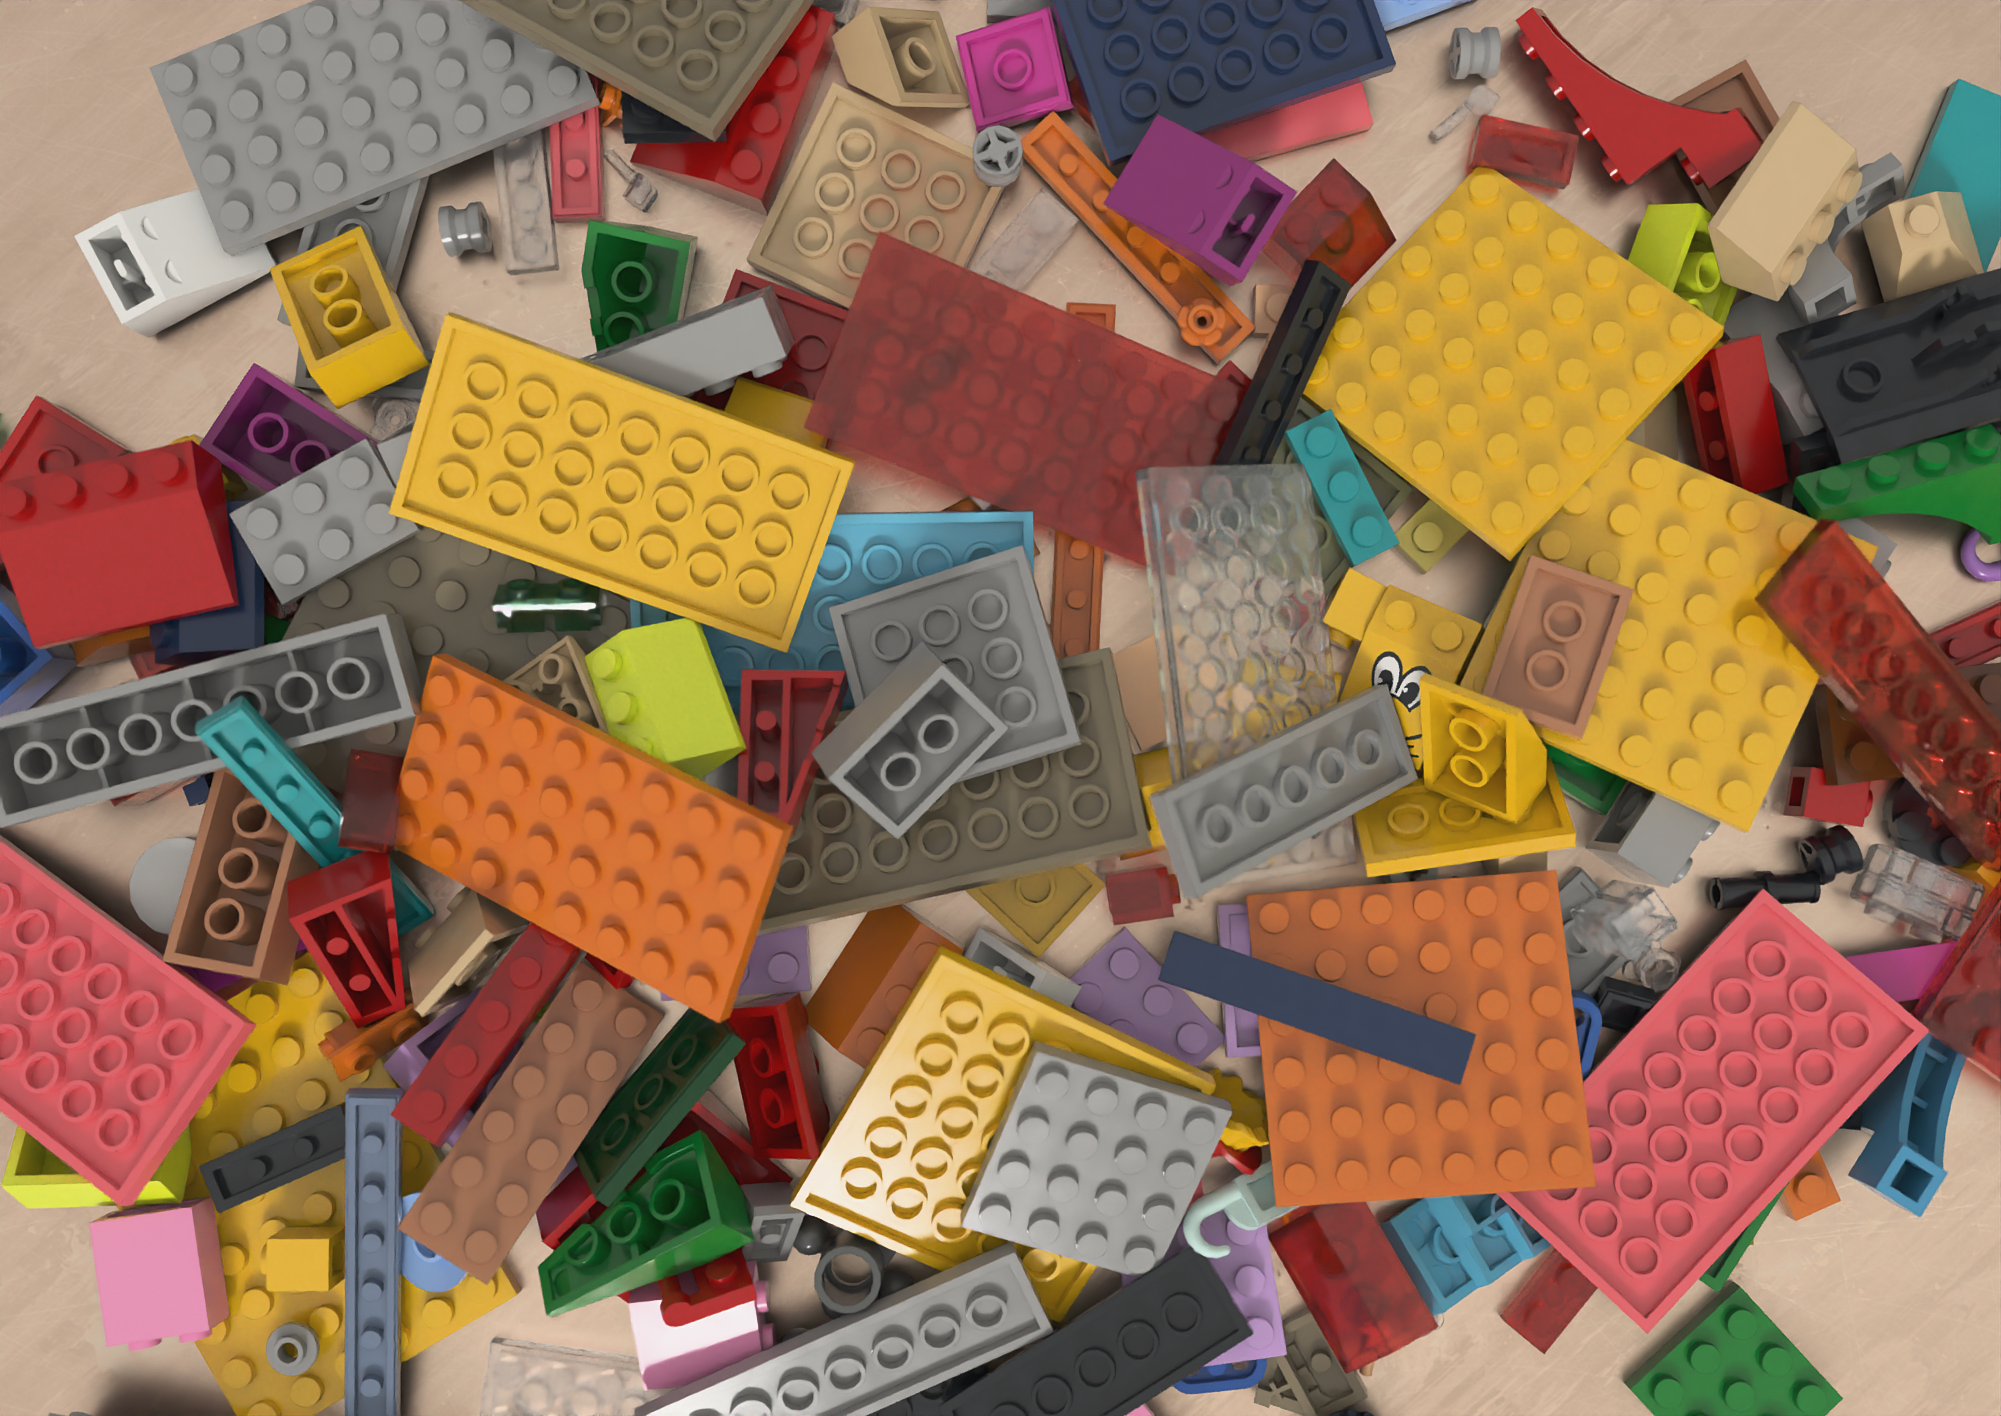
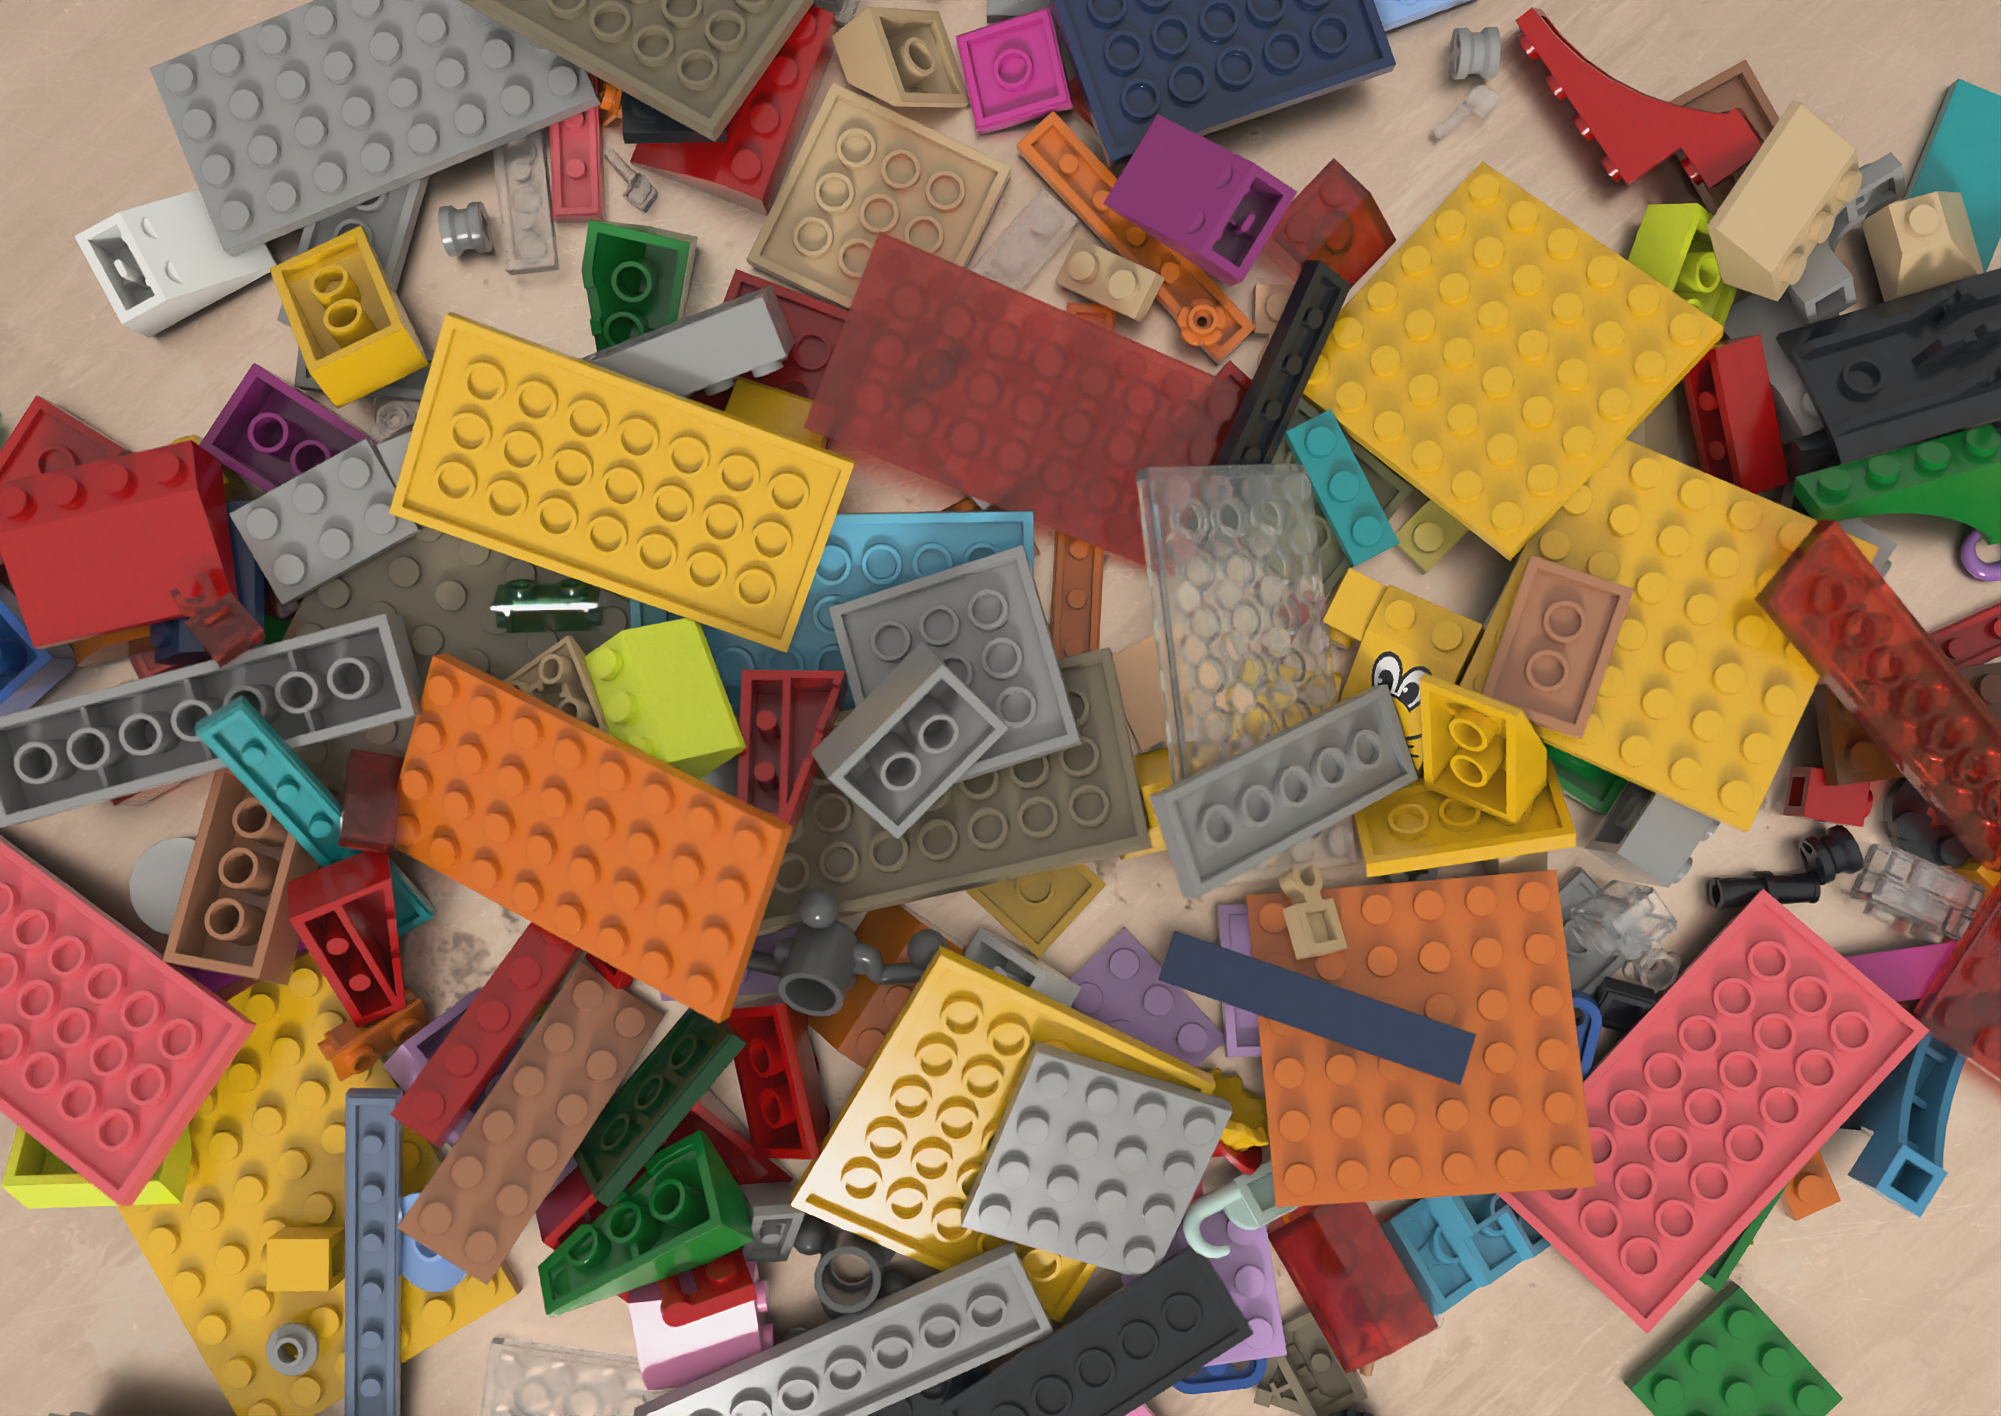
(159, 1273): bright pink brick -> none
(198, 791): dark blue piece -> none
(218, 625): none -> clear red plate
(276, 1159): black plate -> none
(461, 950): tan slope -> none
(826, 957): none -> dark grey wheel
(995, 145): light grey wheel -> none
(1109, 280): none -> tan plate
(1141, 894): clear red brick -> none
(1298, 125): coral tile -> none
(1310, 920): none -> tan plate
(1524, 151): clear red plate -> none
(1548, 1301): clear red plate -> none

